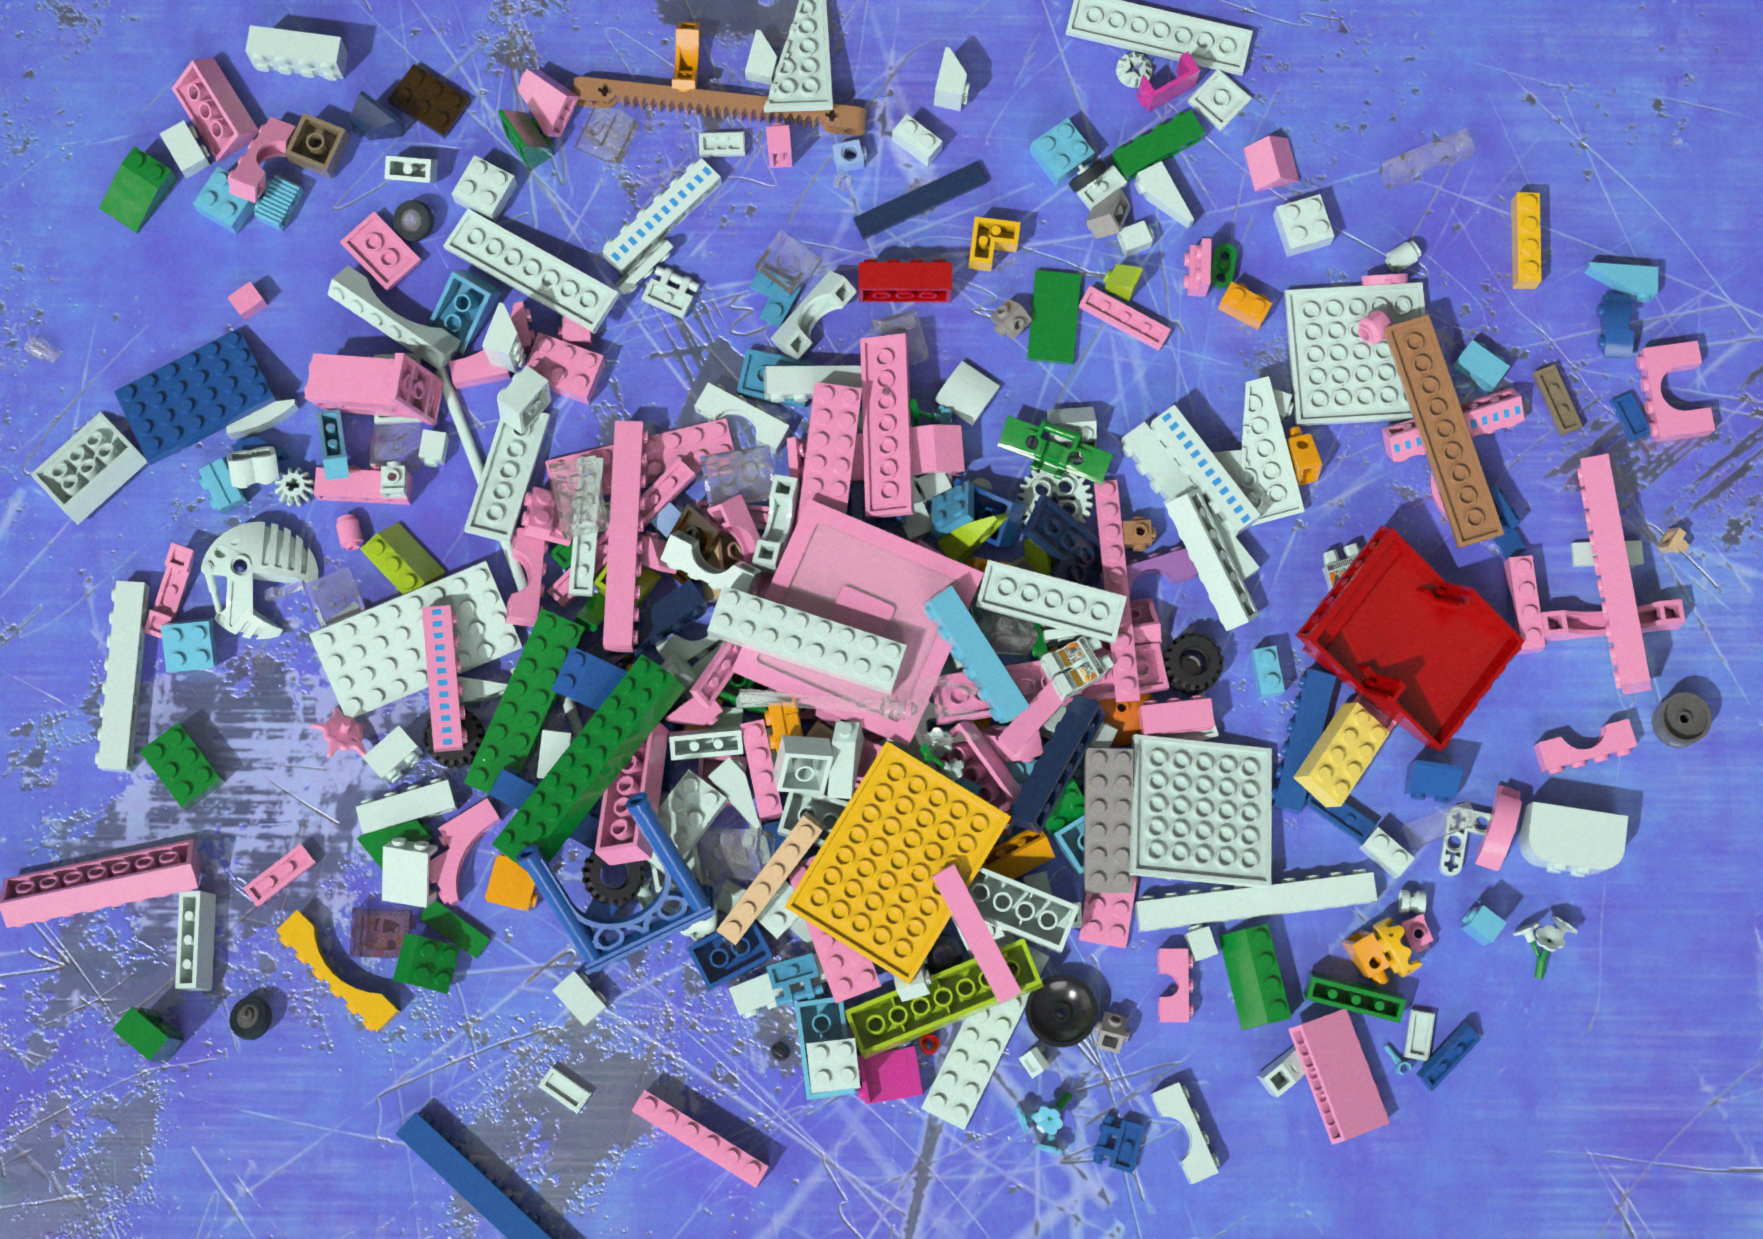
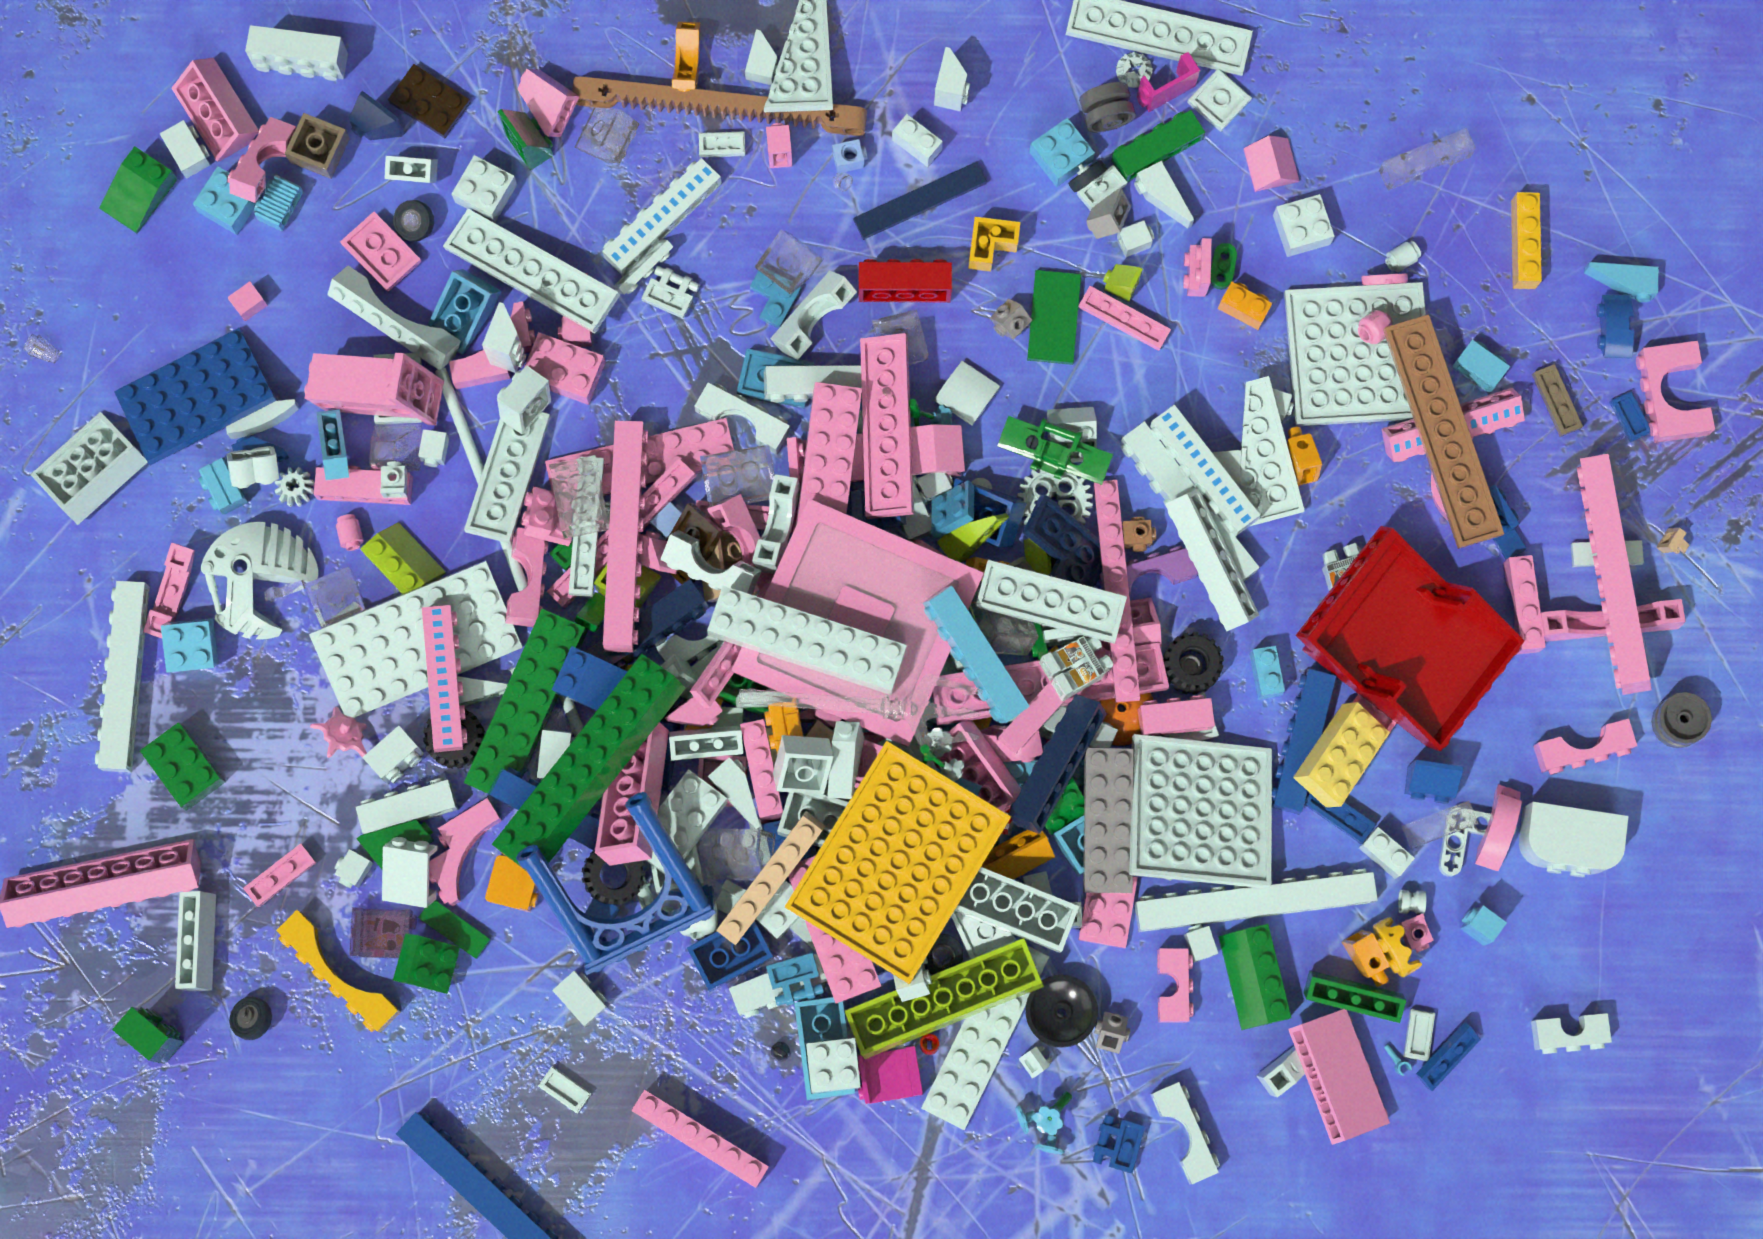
(352, 869): none -> light aqua brick
(976, 933): bright pink tile -> none
(1107, 107): none -> dark grey wheel
(1548, 938): light aqua plant -> none
(1592, 1031): none -> light aqua arch

